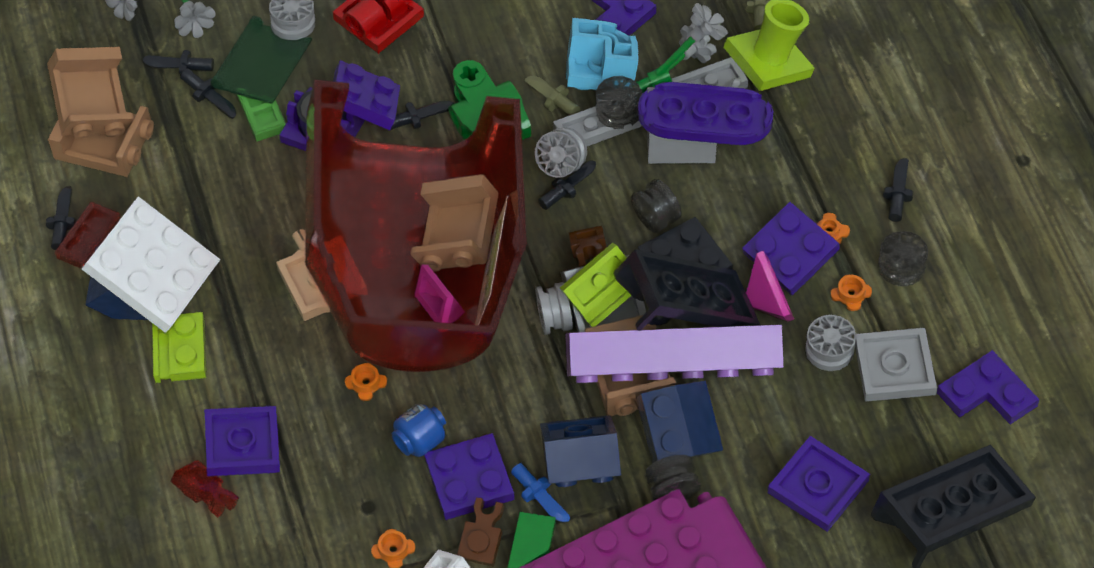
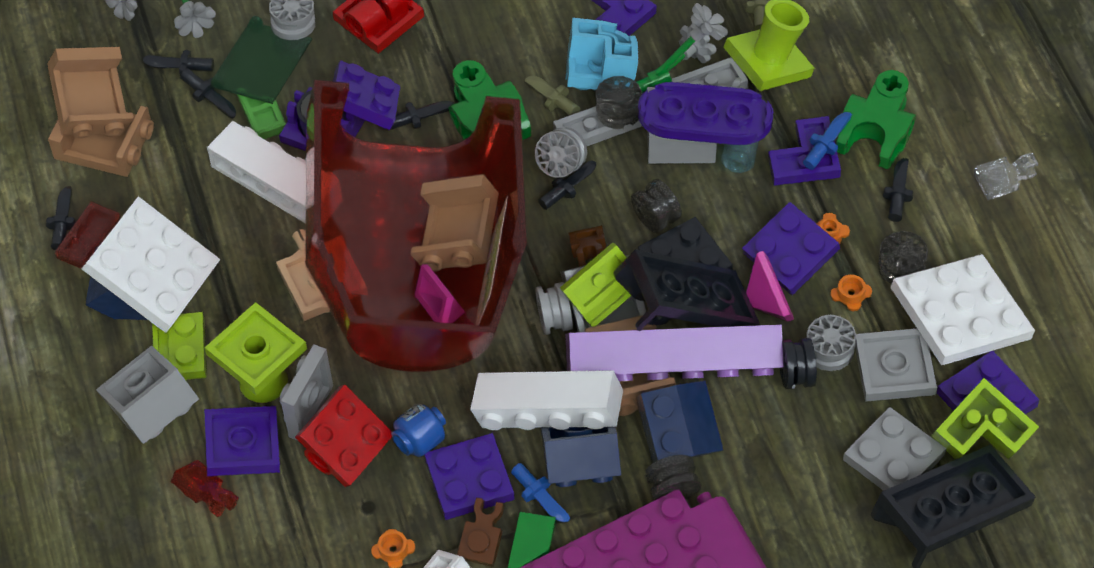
(148, 394): none -> light grey slope
(257, 353): none -> lime plant
(261, 167): none -> white brick
(307, 390): none -> light grey plate
(343, 436): none -> red plate
(362, 373): orange plate -> none
(547, 399): none -> white brick
(739, 157): none -> clear light blue brick
(788, 165): none -> dark purple plate
(798, 364): none -> black wheel
(818, 483): dark purple plate -> none
(824, 143): none -> blue piece
(880, 117): none -> green piece
(893, 451): none -> light grey plate
(962, 309): none -> white plate
(985, 414): none -> lime brick
(1001, 177): none -> clear plate

